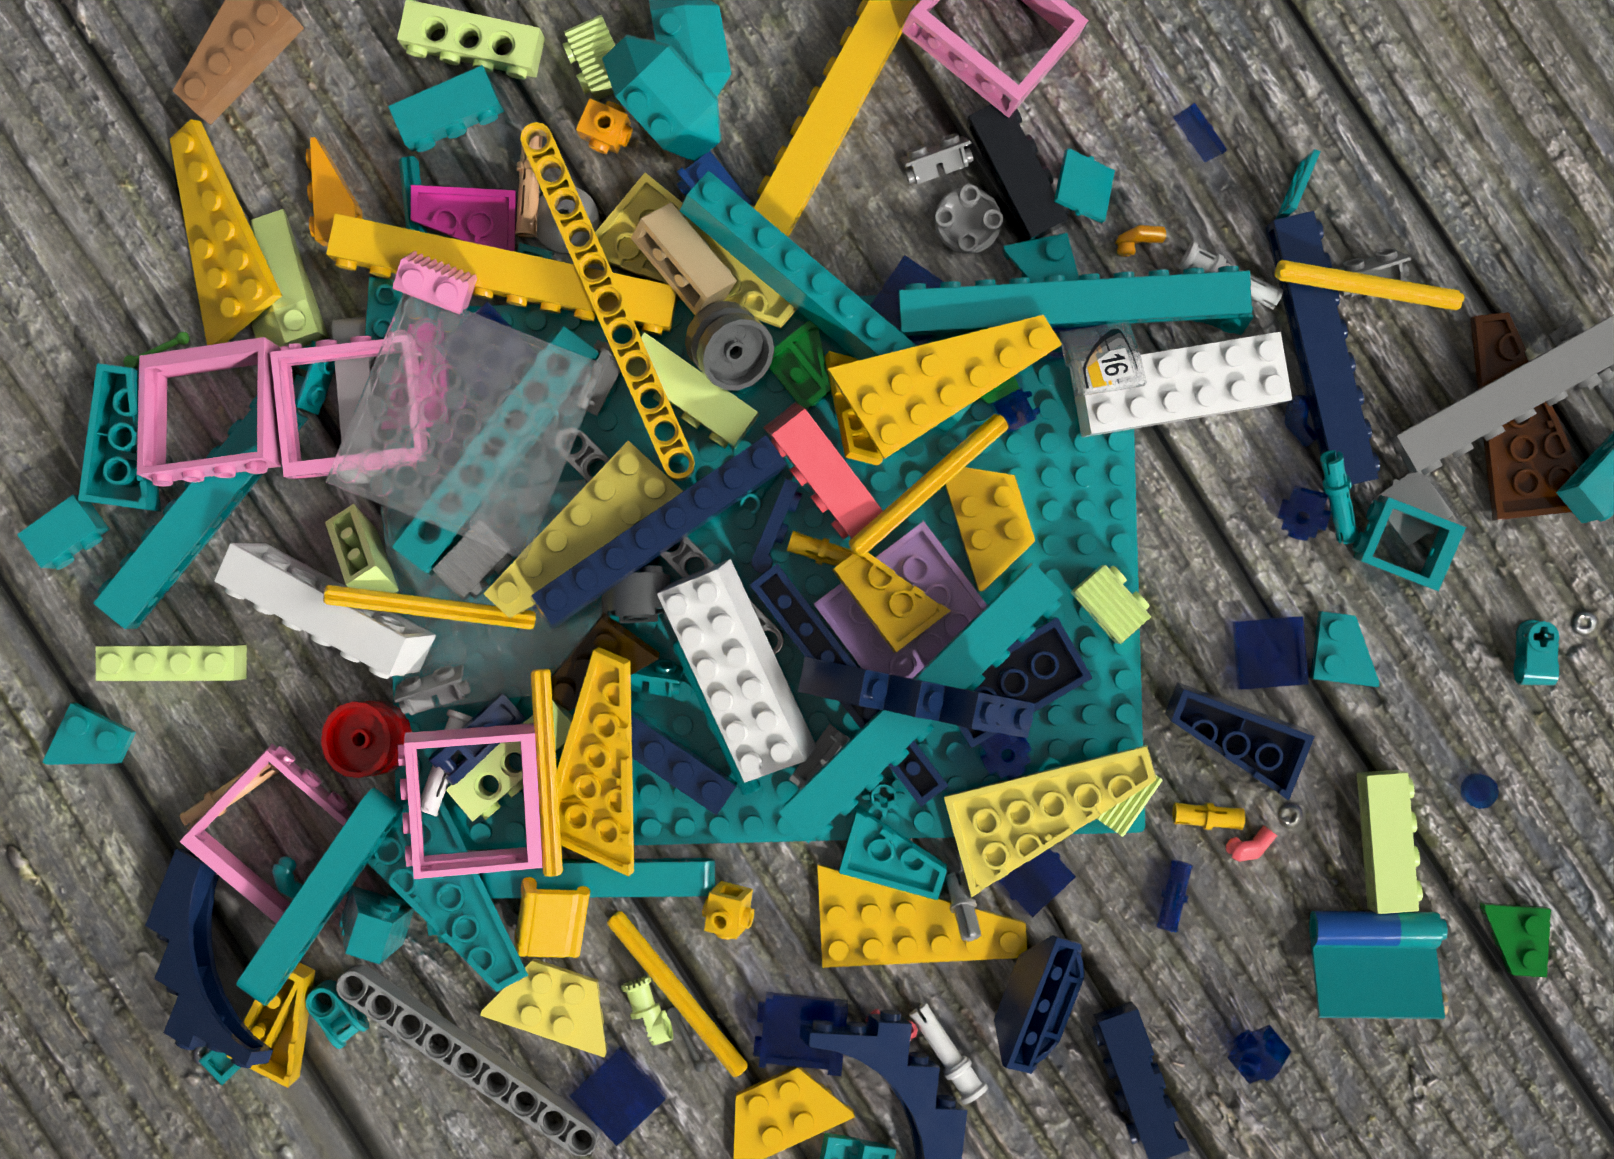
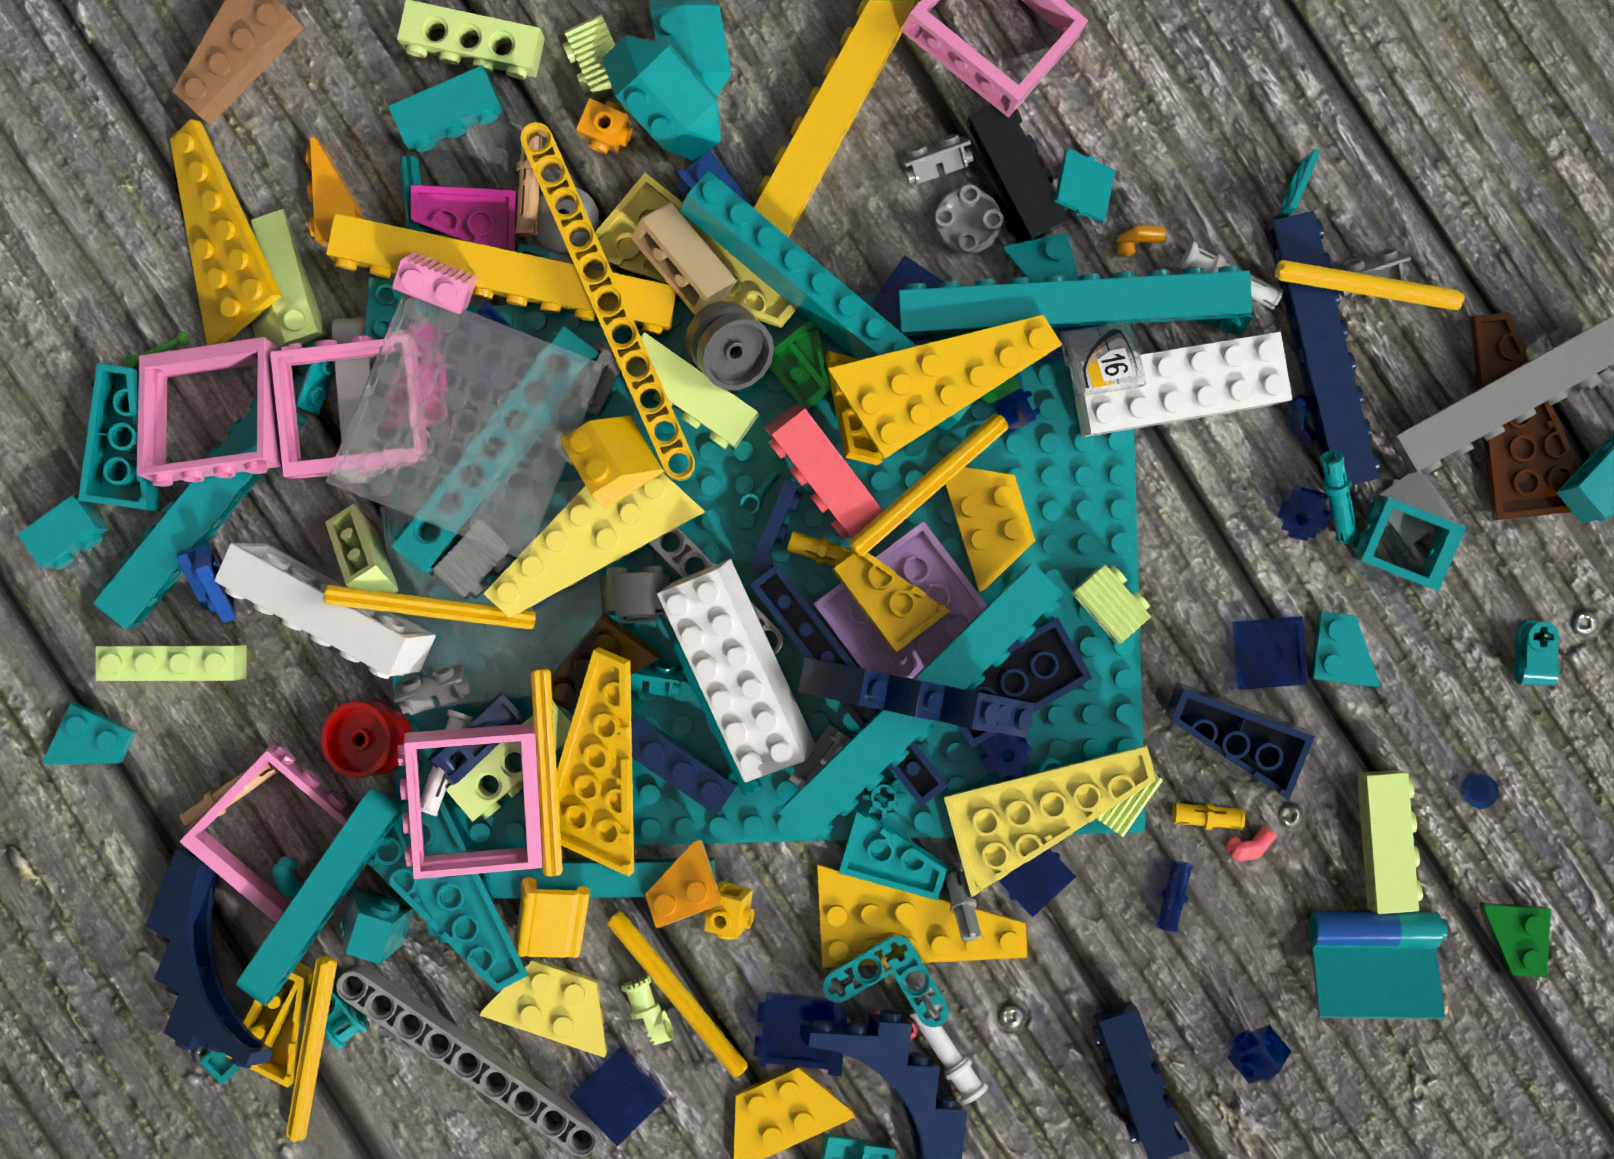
(200, 569): none -> blue bracket
(311, 1047): none -> yellow axle
(611, 458): none -> yellow slope
(658, 532): dark blue brick -> none
(684, 888): none -> light orange wing
(899, 968): none -> teal beam
(1038, 1002): dark blue wedge -> none
(1200, 133): clear blue piece -> none

